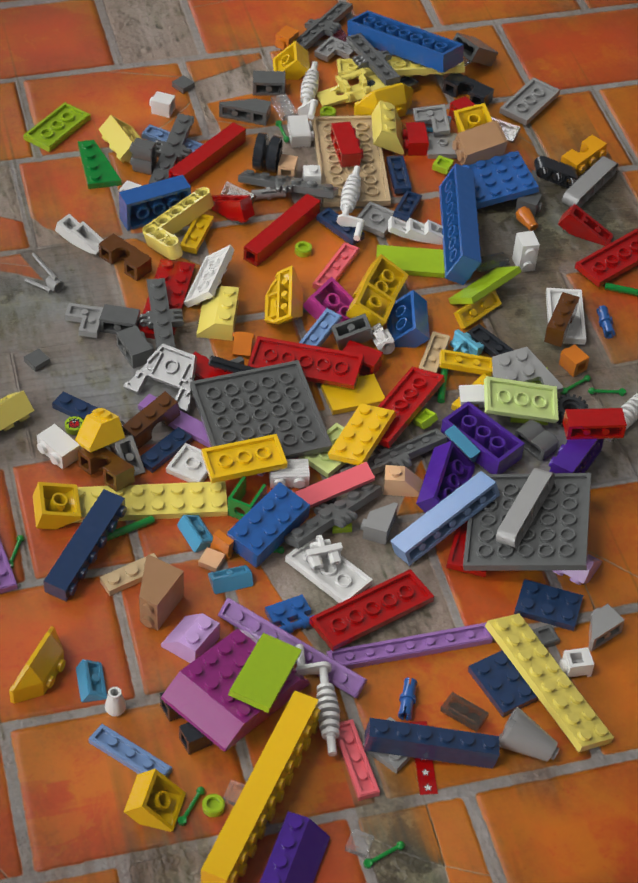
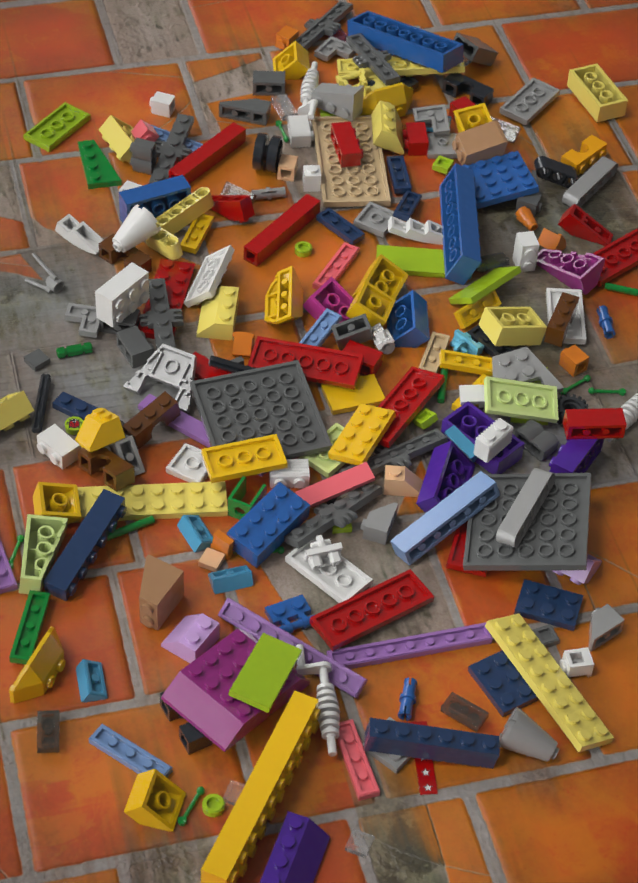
(30, 627): none -> green plate
(40, 549): none -> yellowish green wedge
(41, 402): none -> black axle
(48, 731): none -> clear smoke plate
(73, 350): none -> green axle
(115, 702): white cone -> none
(122, 294): none -> white brick
(124, 577): tan plate -> none
(135, 229): none -> white cone
(145, 131): none -> coral brick
(165, 449): dark blue plate -> none
(183, 84): dark grey tile -> none
(288, 184): dark grey hinge -> none
(340, 100): none -> light grey wedge
(349, 198): white piece -> none
(369, 862): green hinge -> none
(493, 440): none -> white brick
(512, 326): none -> light yellow brick
(552, 240): none -> orange tile
(572, 269): none -> magenta wedge
(597, 92): none -> light yellow brick

